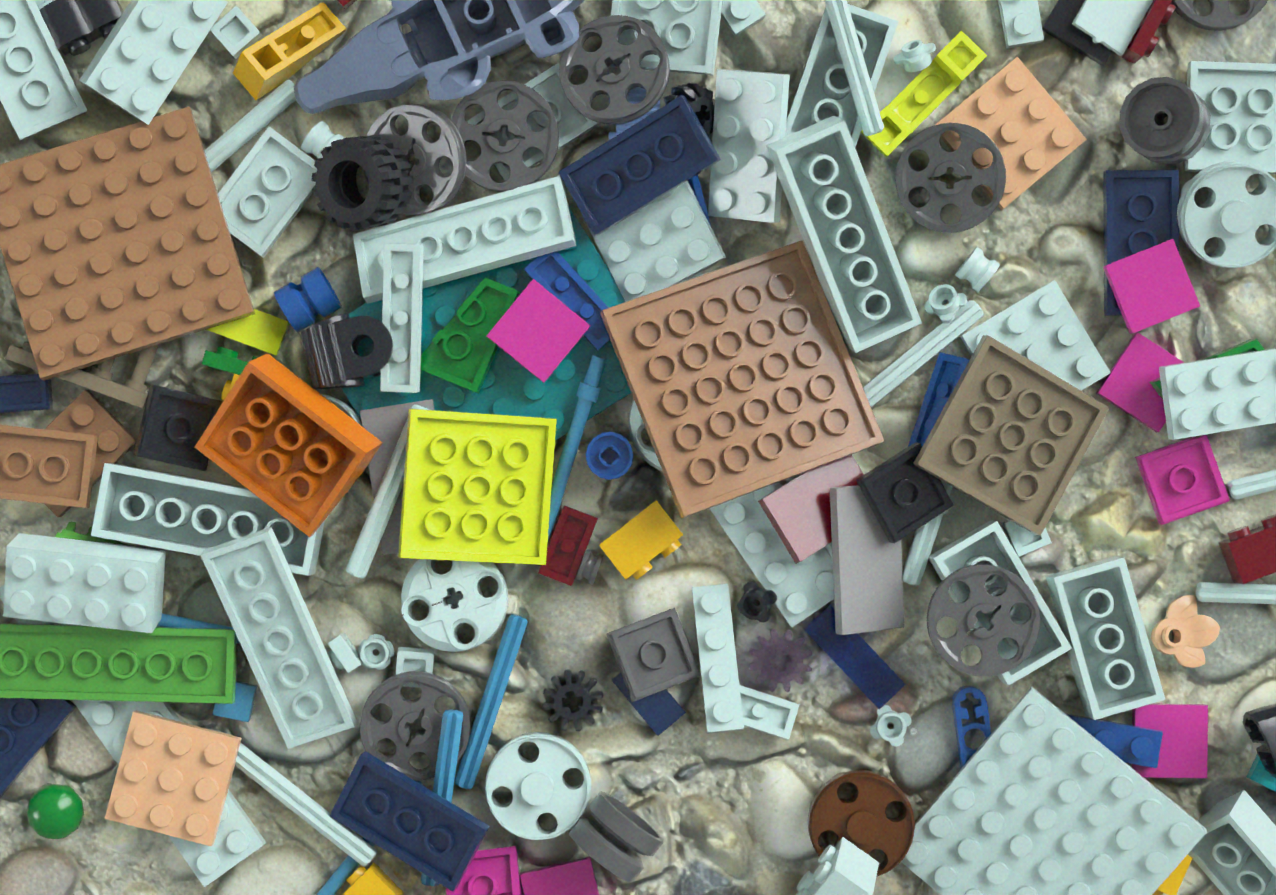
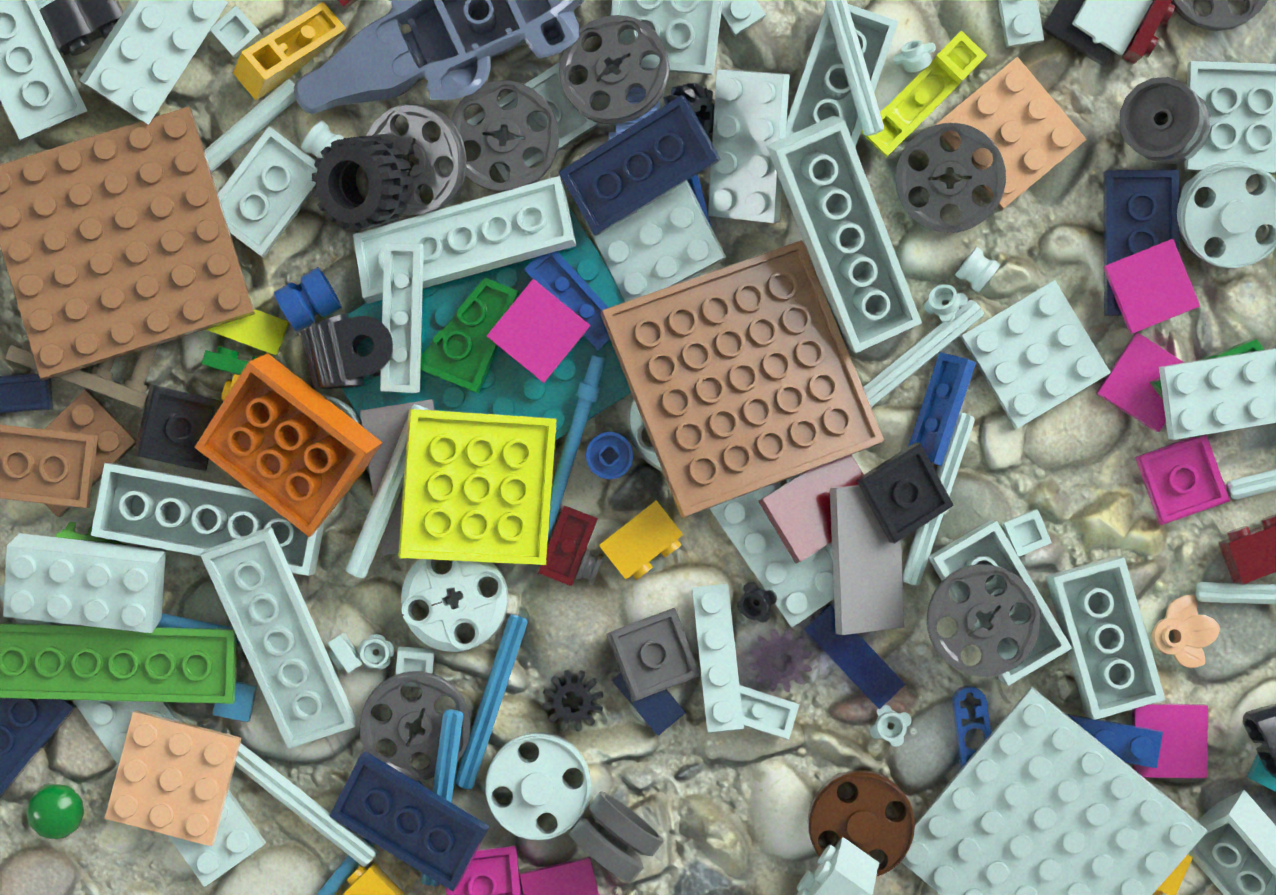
(1011, 435): dark tan plate -> none

